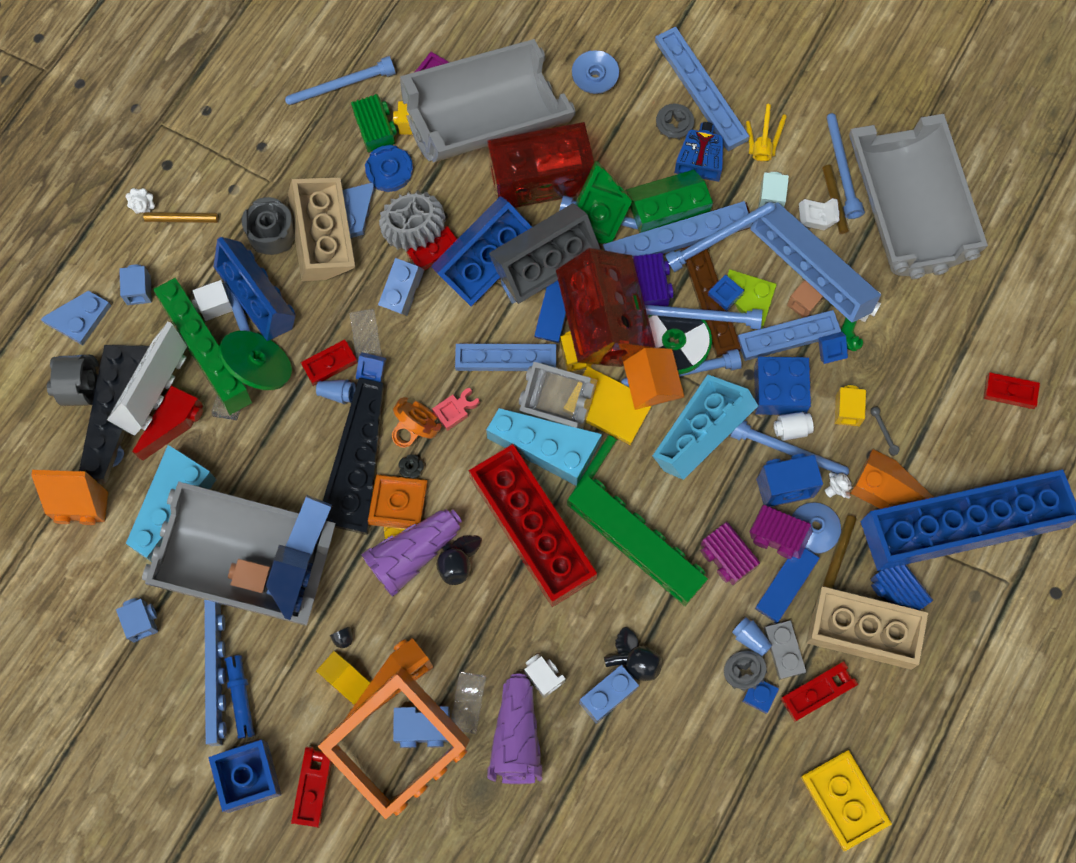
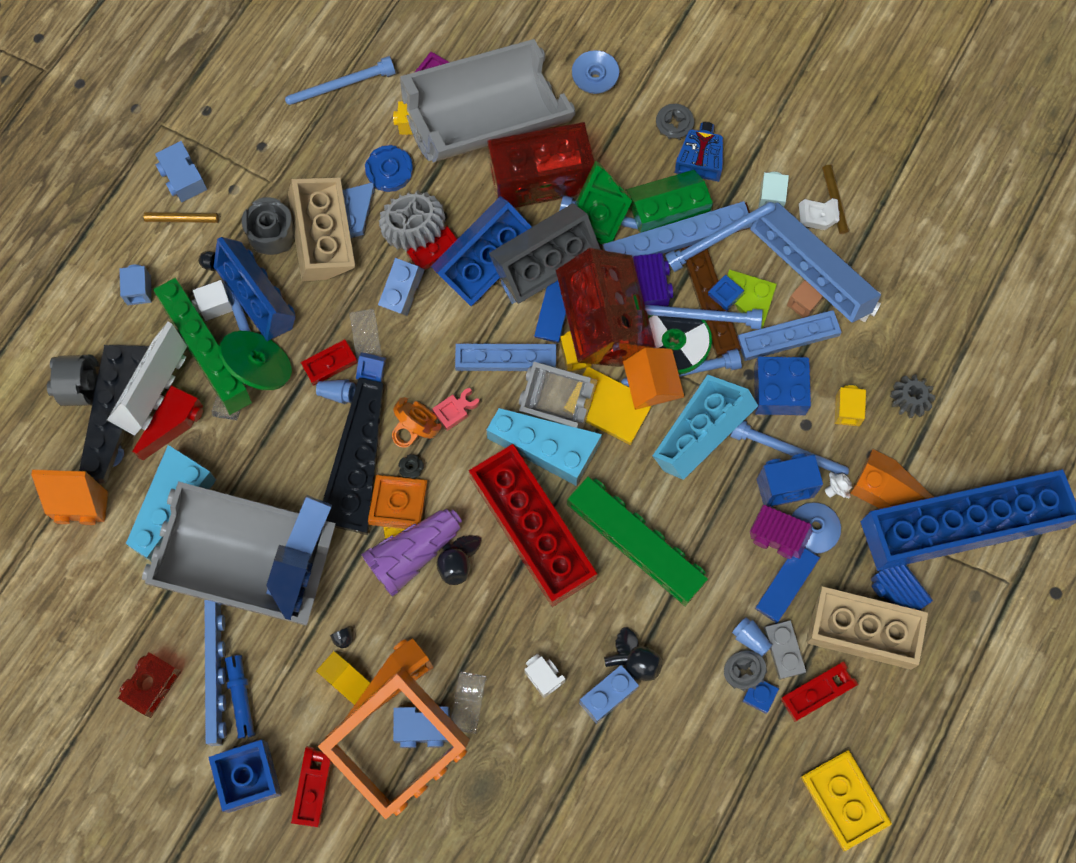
(78, 317): medium blue wing -> none
(137, 619): medium blue brick -> none
(140, 200): white plant -> none
(163, 679): none -> clear red brick
(181, 172): none -> medium blue brick
(206, 260): none -> black hinge
(249, 575): nougat brick -> none
(373, 123): green brick -> none
(515, 741): medium lavender cone -> none
(598, 459): green bar -> none
(701, 88): medium blue plate -> none
(729, 554): magenta brick -> none
(763, 148): yellow plant -> none
(793, 426): white brick -> none
(833, 347): blue plate -> none
(839, 552): pearl gold bar -> none
(852, 340): green arm -> none
(853, 207): medium blue piece -> none
(893, 449): dark grey hinge -> none
(913, 388): none -> dark grey gear
(919, 197): light grey cylinder -> none
(1011, 390): red plate -> none

